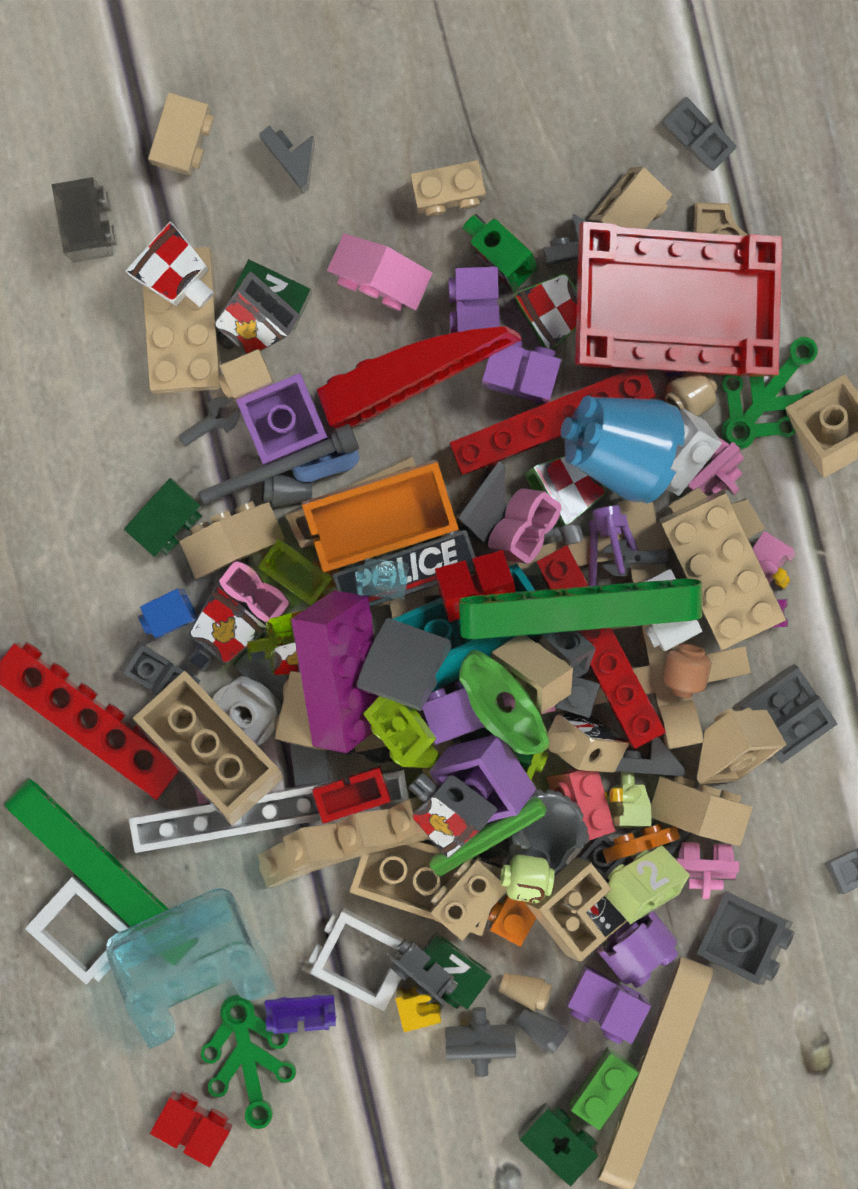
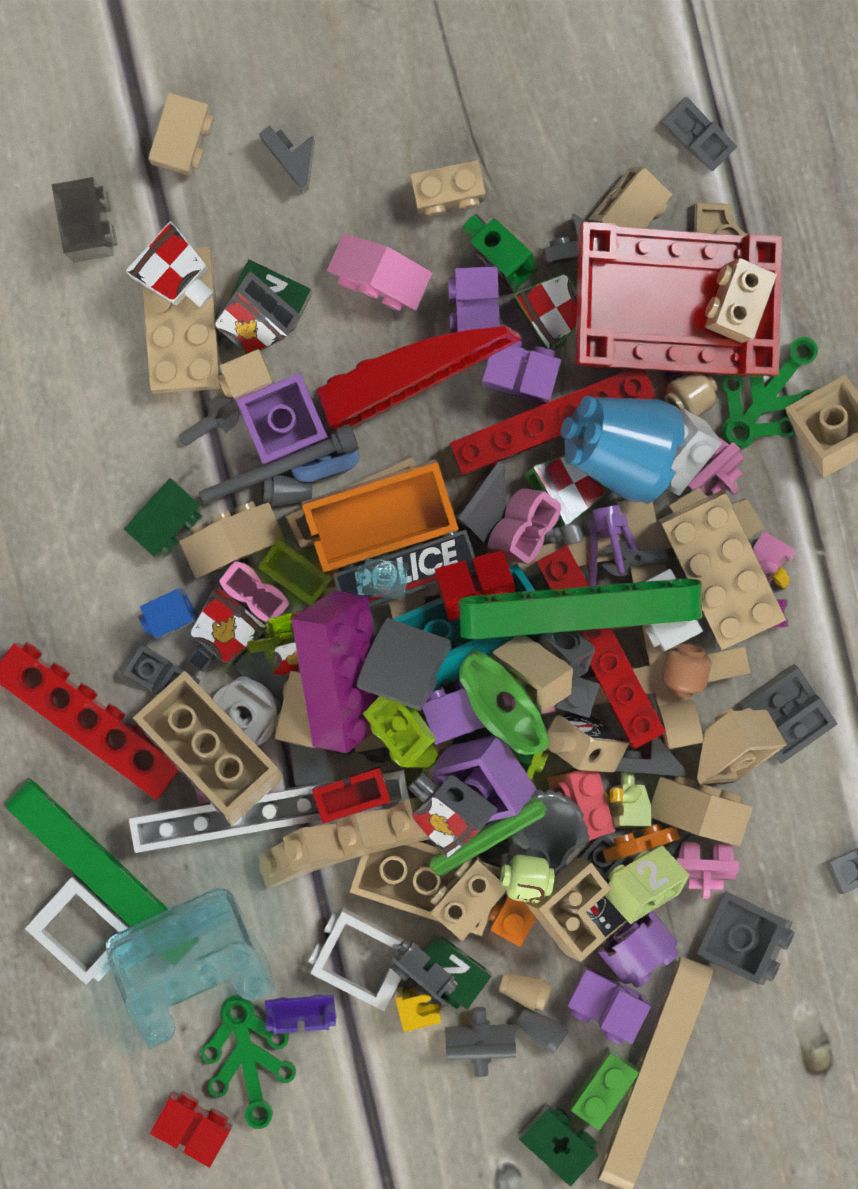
(739, 300): none -> tan brick

